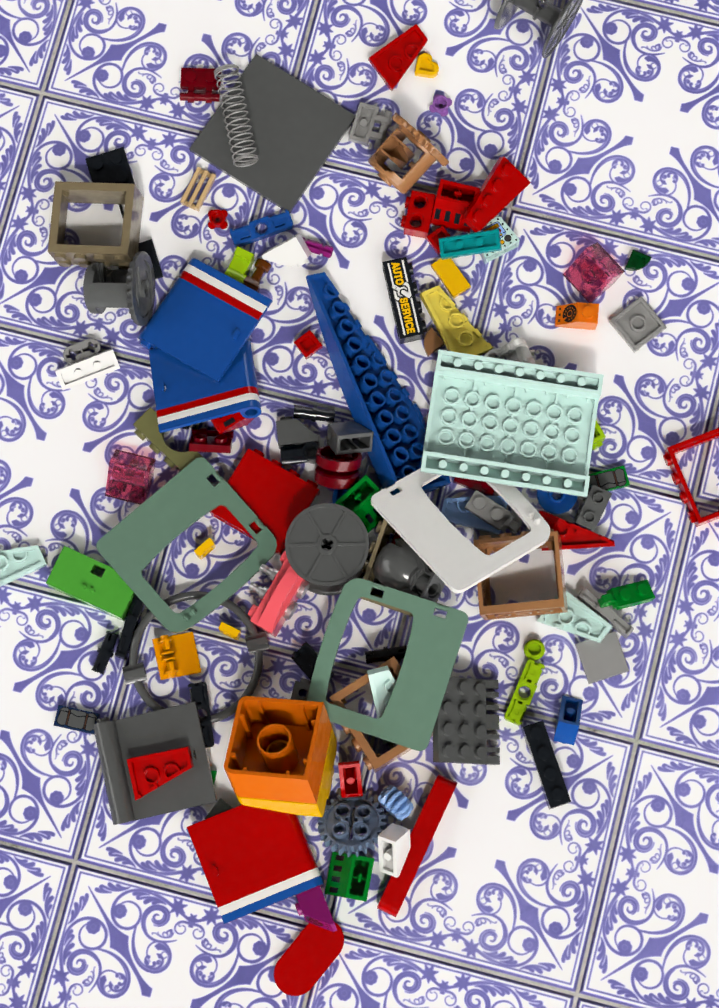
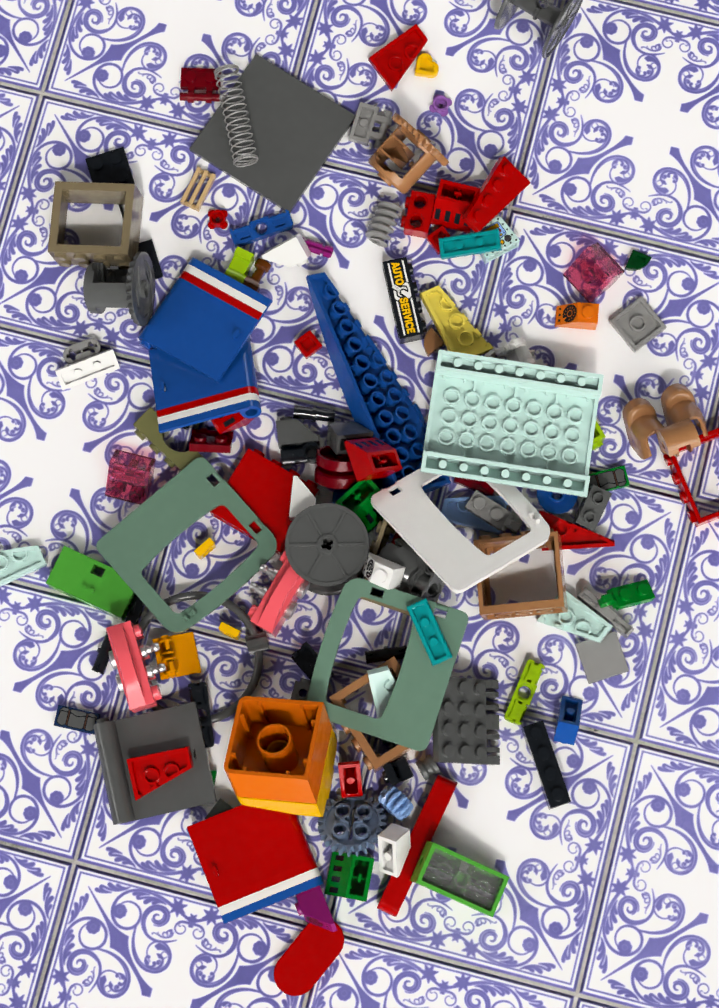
(129, 659): none -> coral piece
(300, 498): none -> white slope
(372, 458): none -> red slope
(381, 223): none -> light grey piece
(383, 572): none -> white slope
(397, 771): none -> black bracket
(427, 767): none -> dark grey wheel
(429, 632): none -> teal tile
(450, 277): yellow tile -> none
(459, 878): none -> clear brick
(534, 649): lime plate -> none
(678, 410): none -> medium nougat piece

